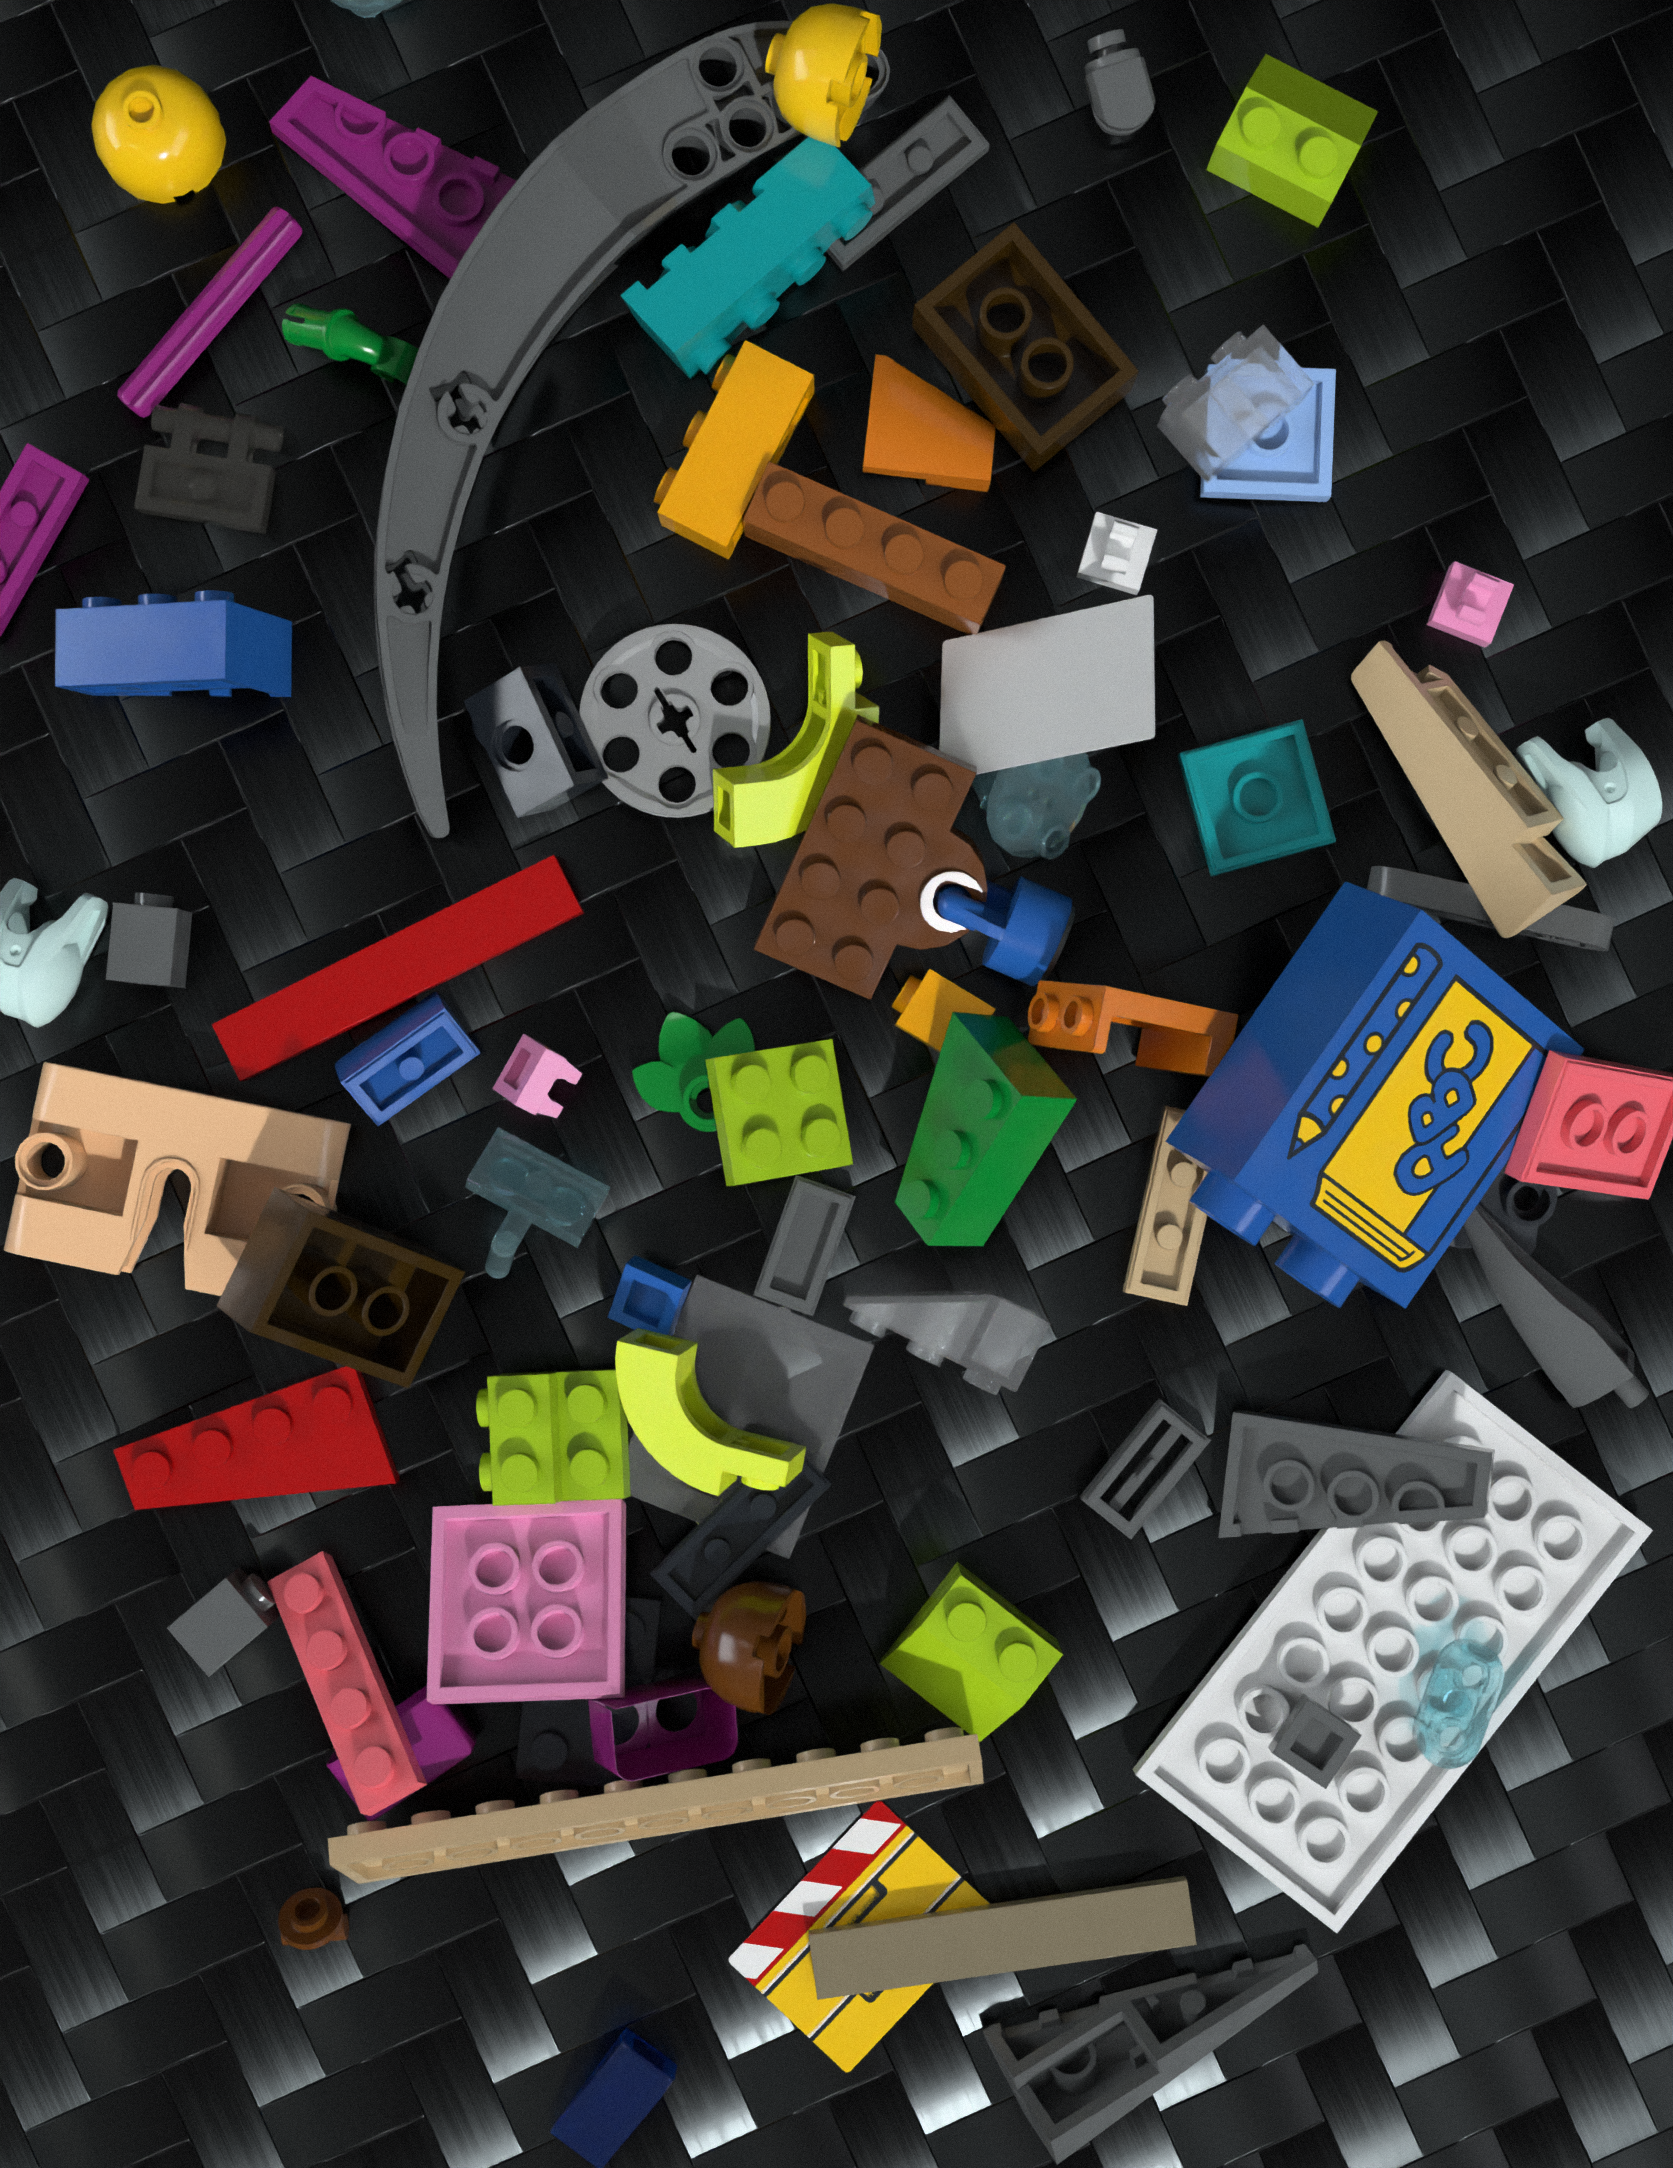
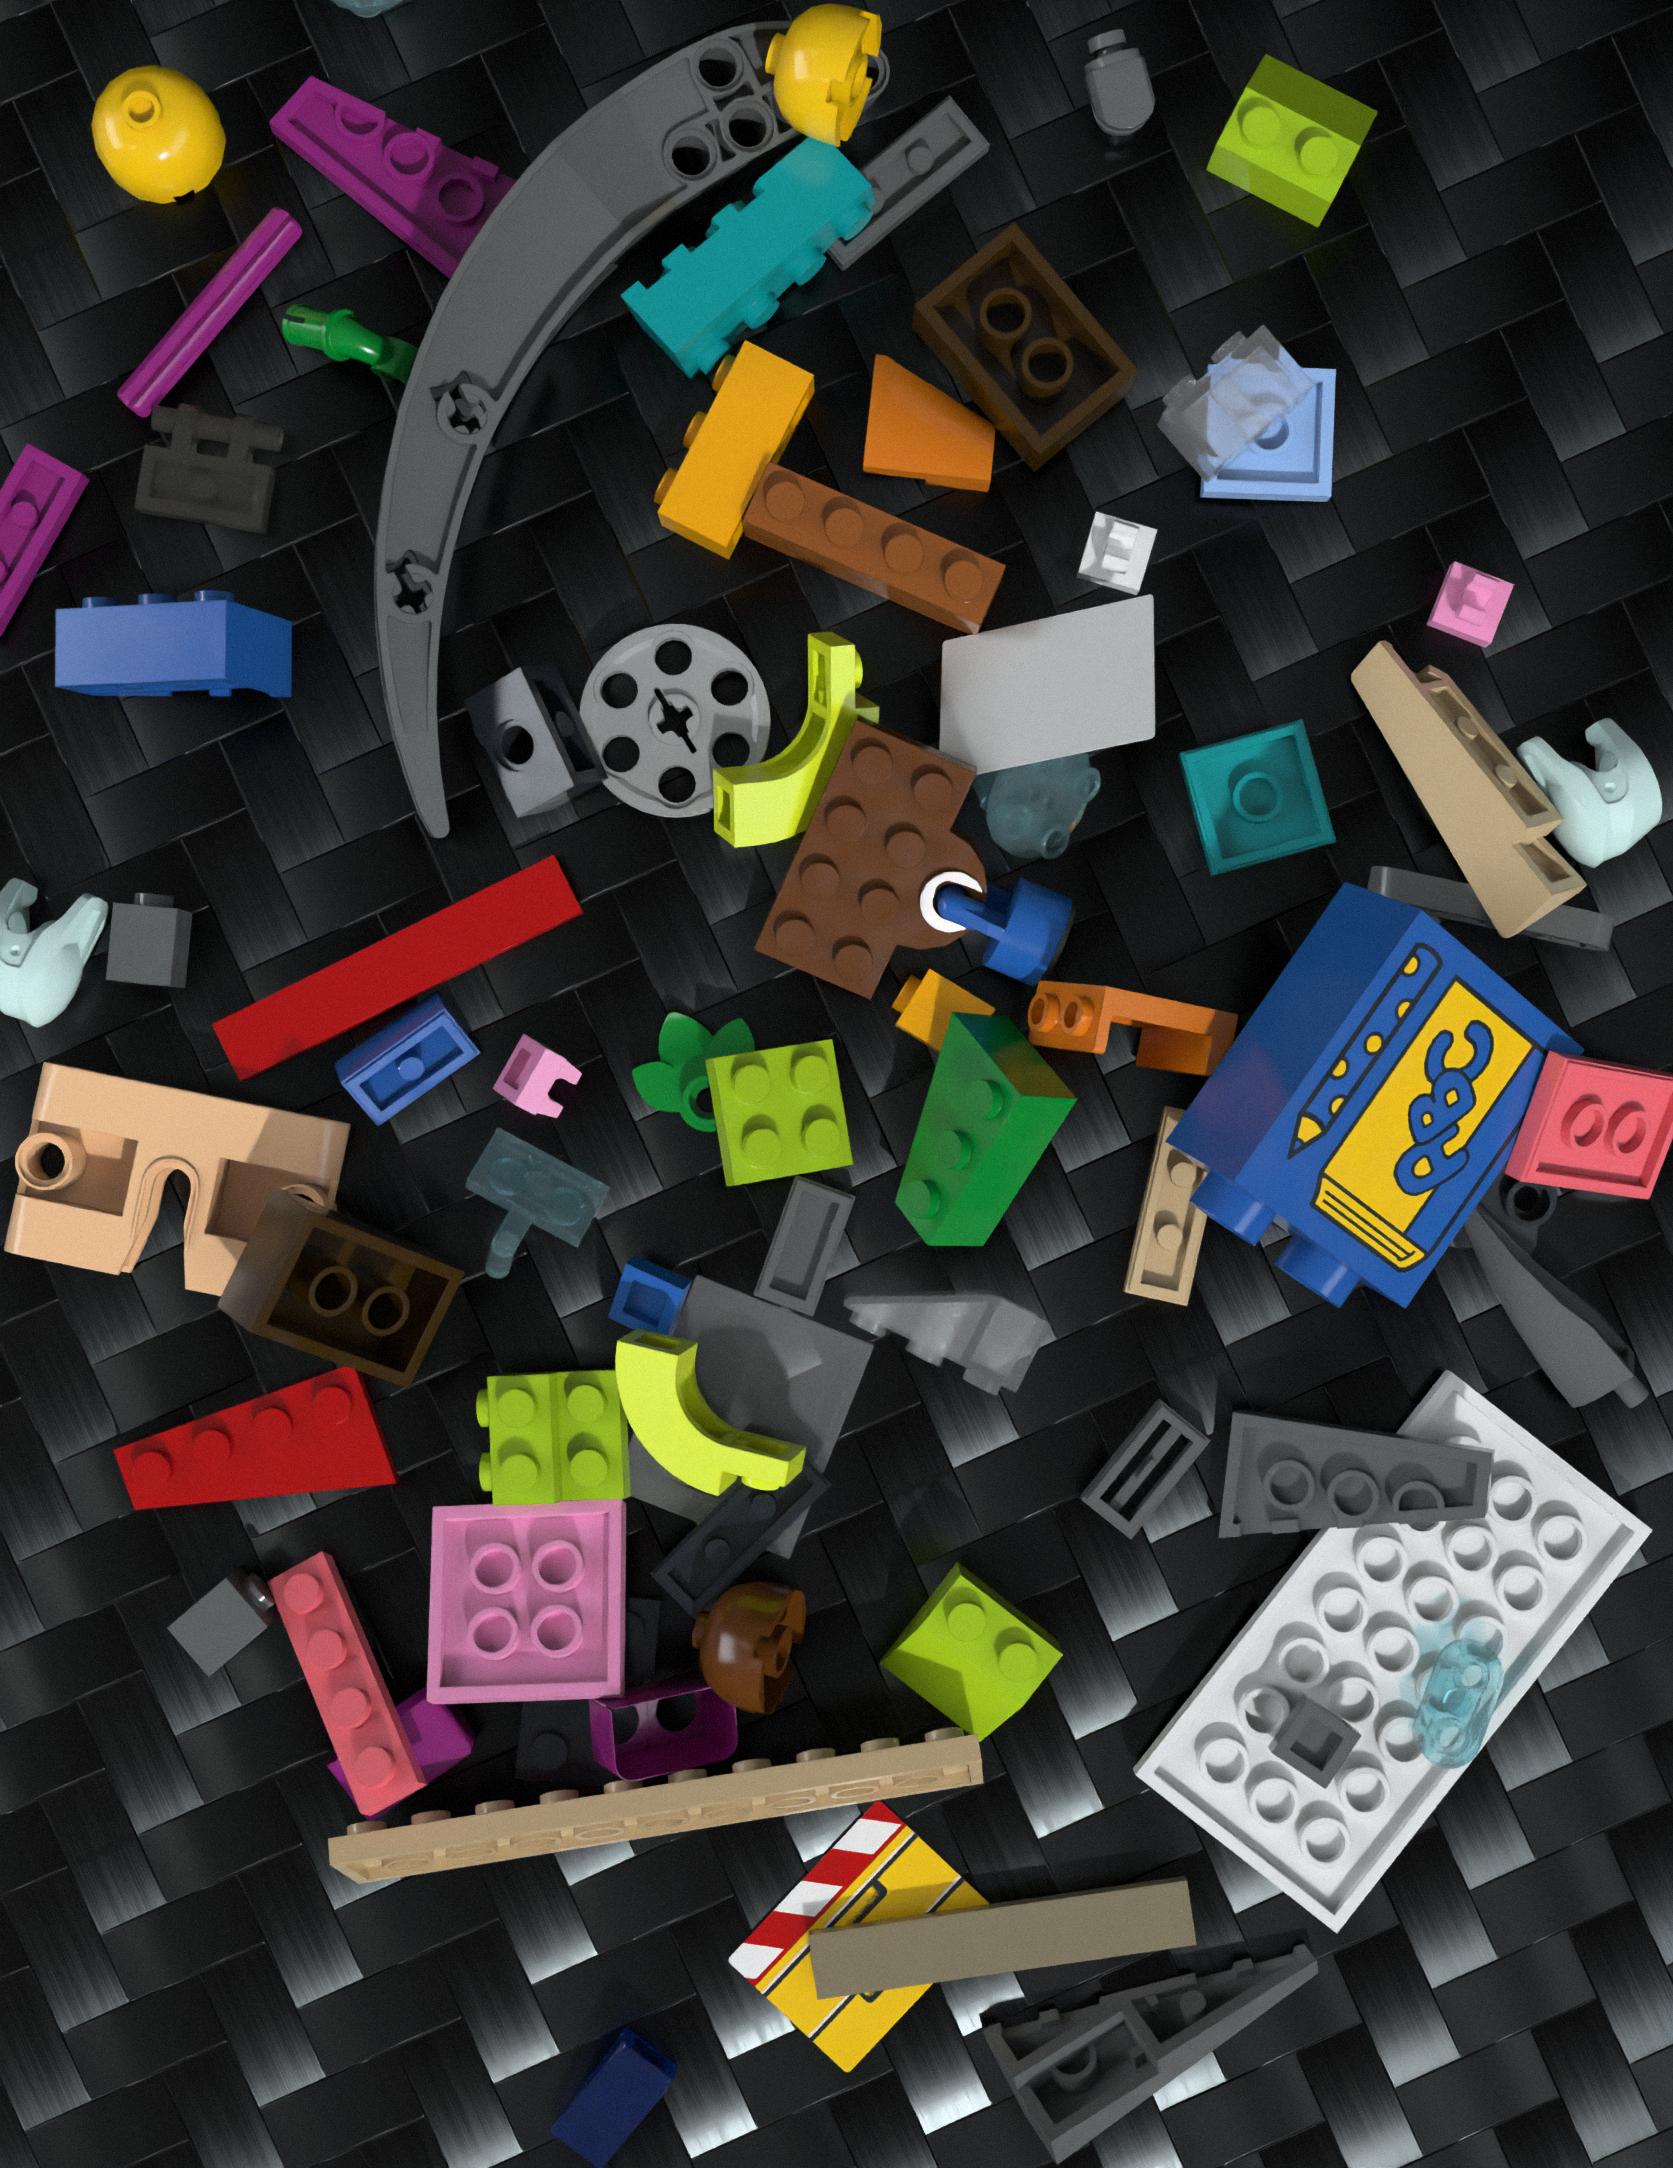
(312, 1919): reddish brown plate -> none

